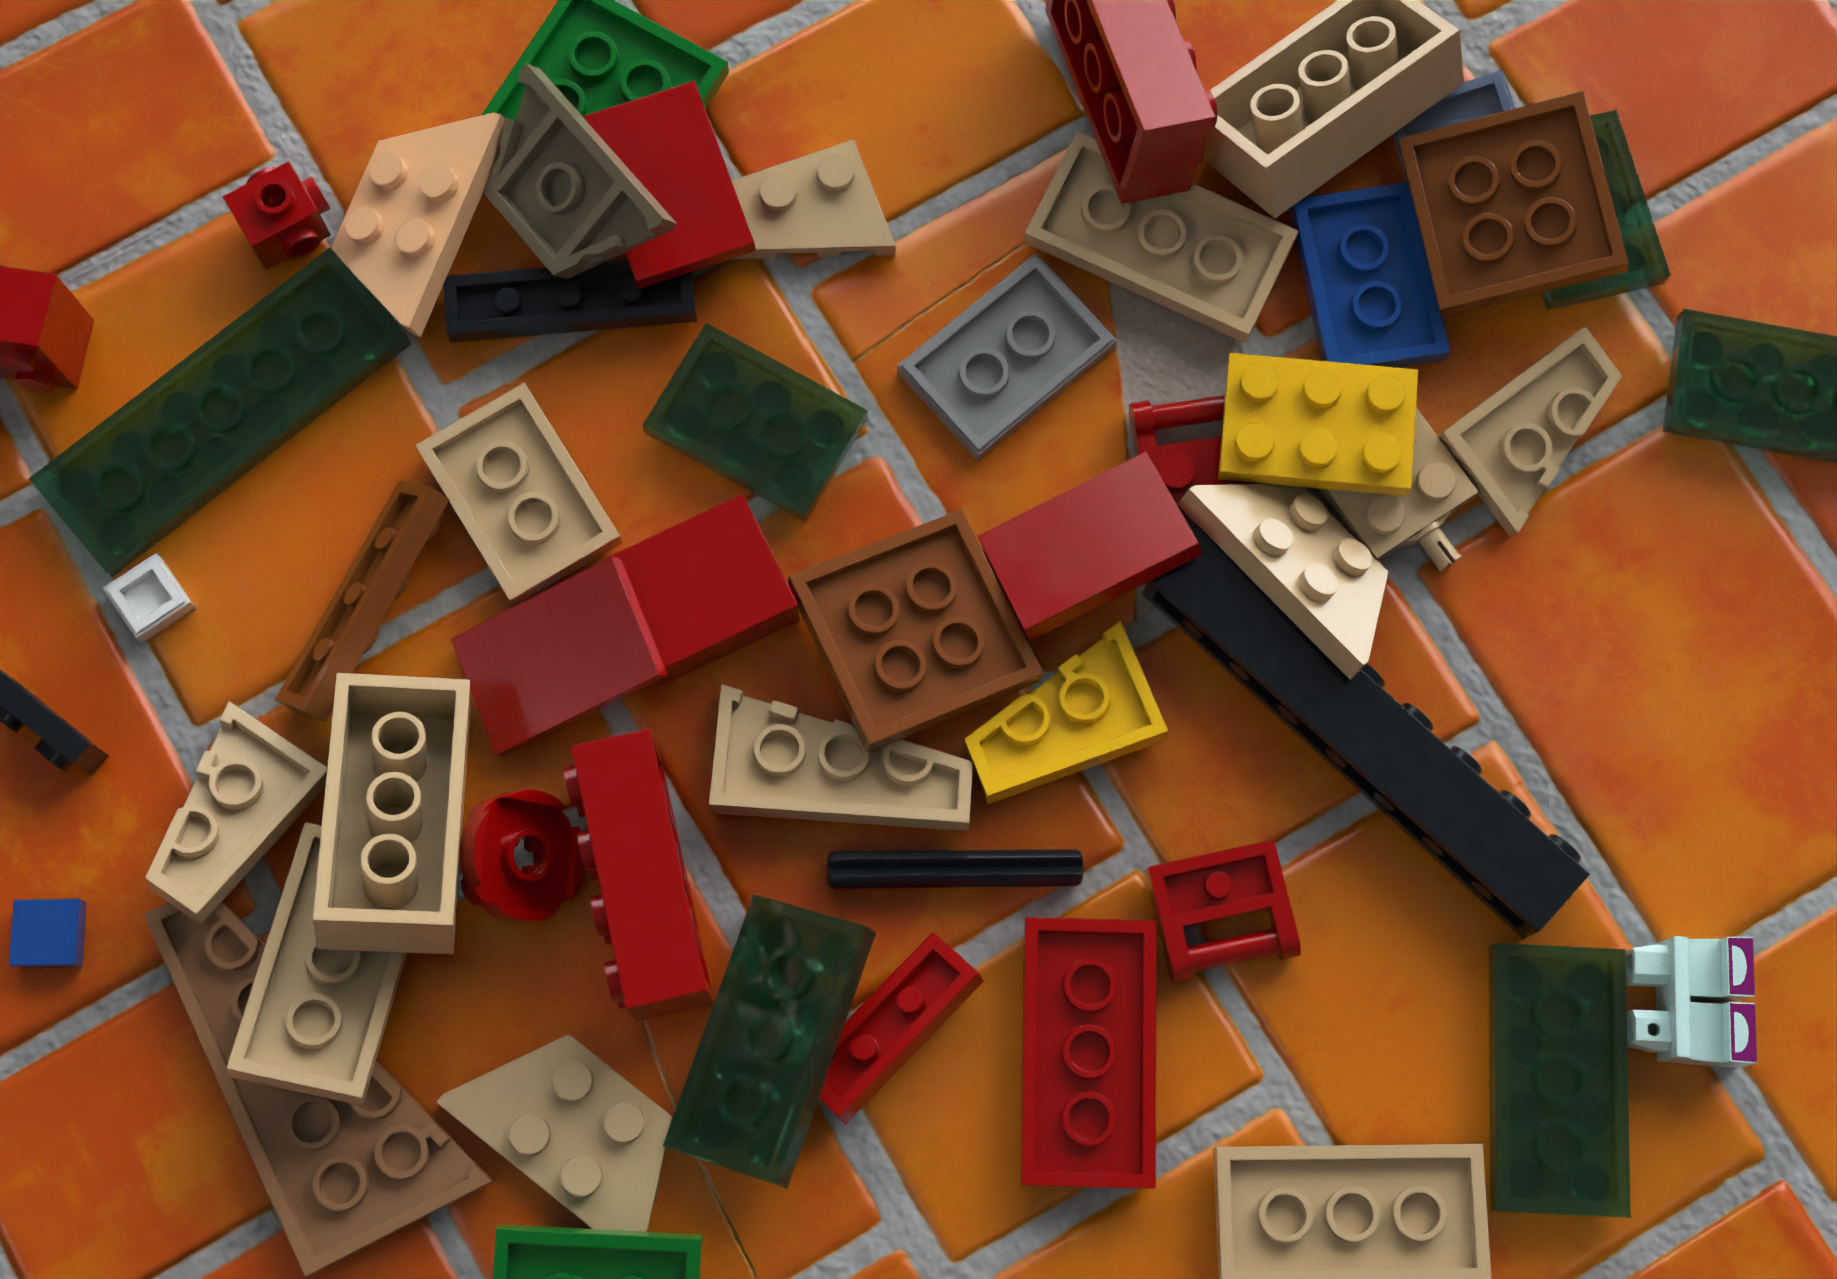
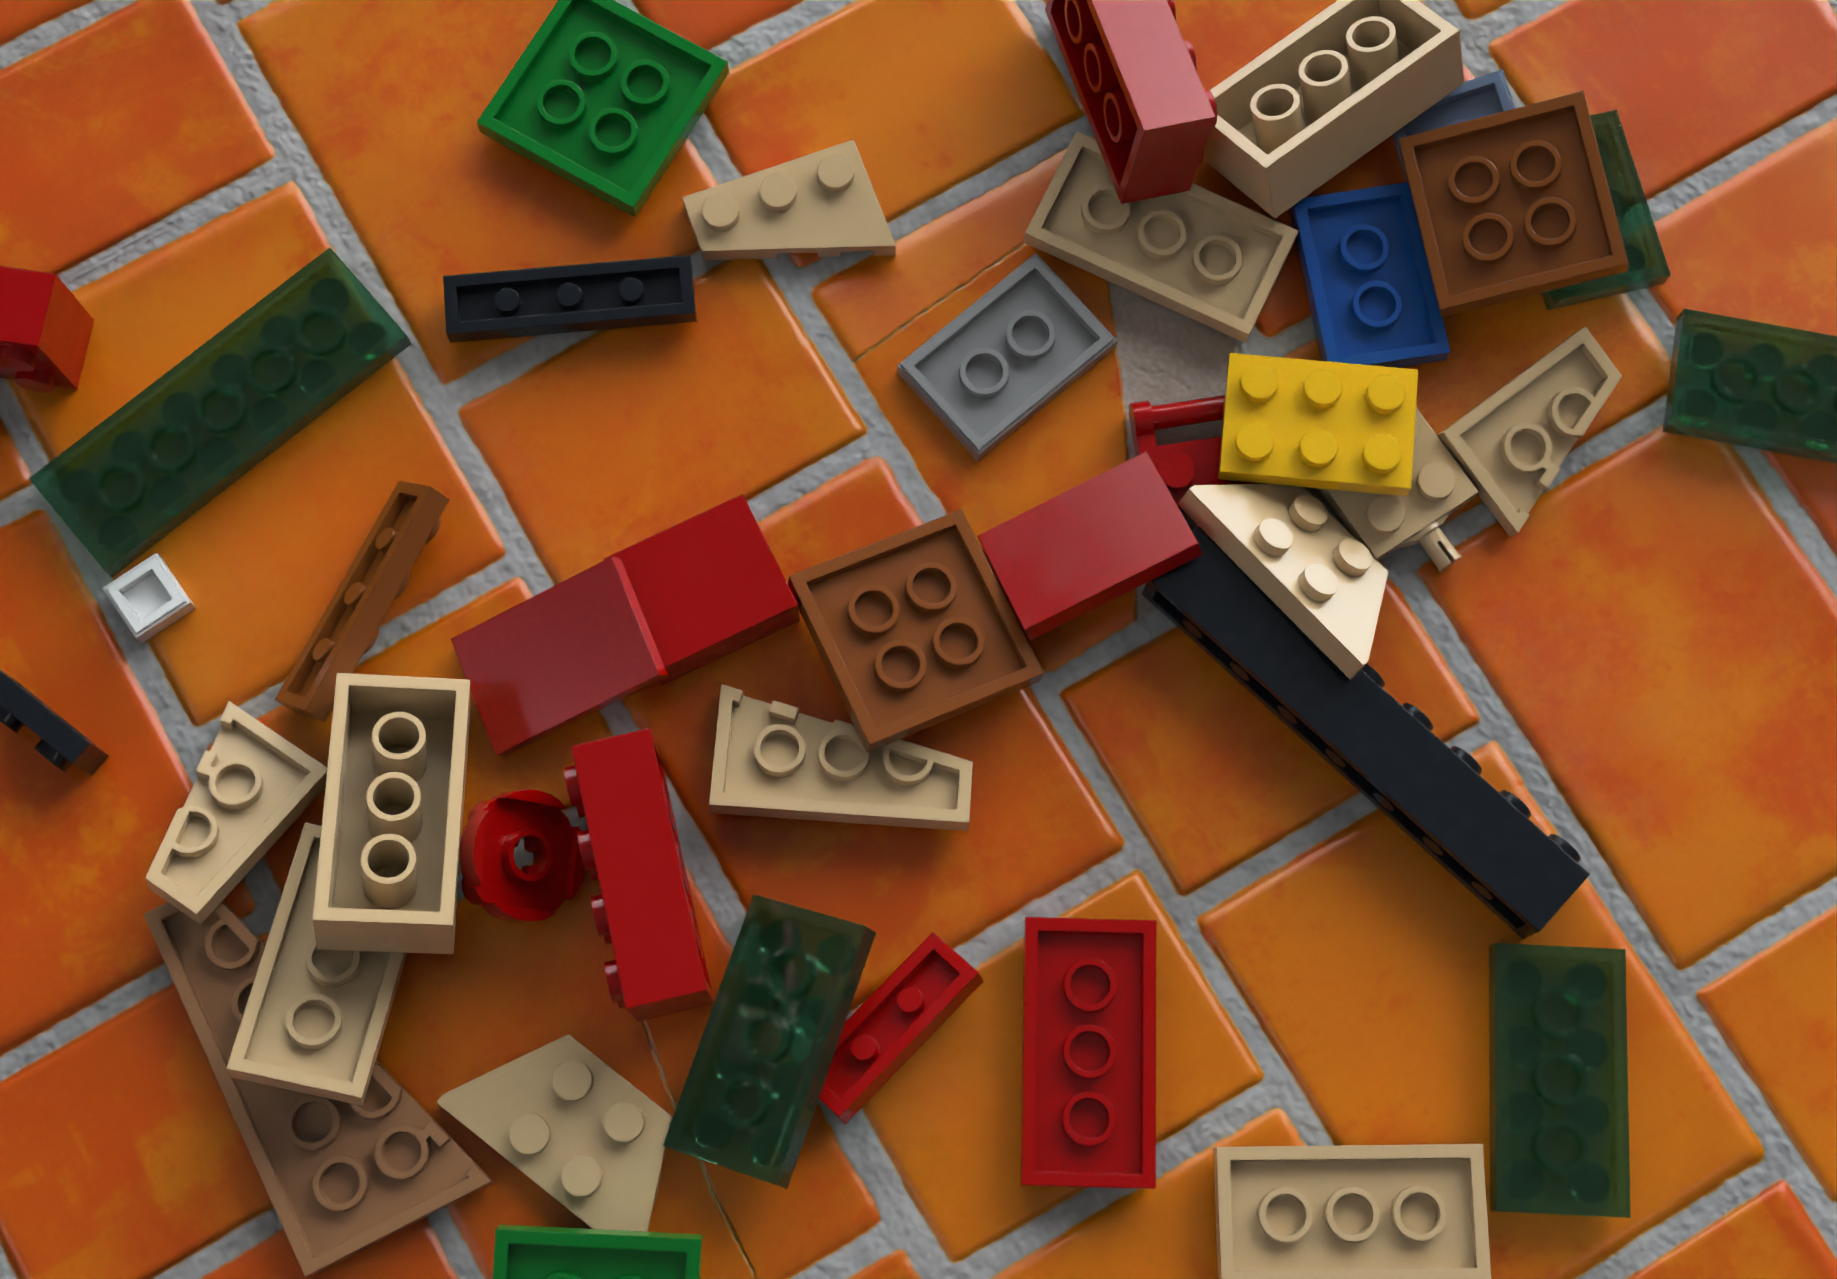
(47, 933): blue tile -> none
(279, 214): red brick -> none
(416, 212): light nougat wing -> none
(519, 494): tan plate -> none
(567, 185): dark tan wing -> none
(679, 161): red tile -> none
(755, 421): clear green plate -> none
(955, 868): black axle -> none
(1073, 721): yellow wing -> none
(1218, 889): red plate -> none
(1689, 972): light aqua hips -> none

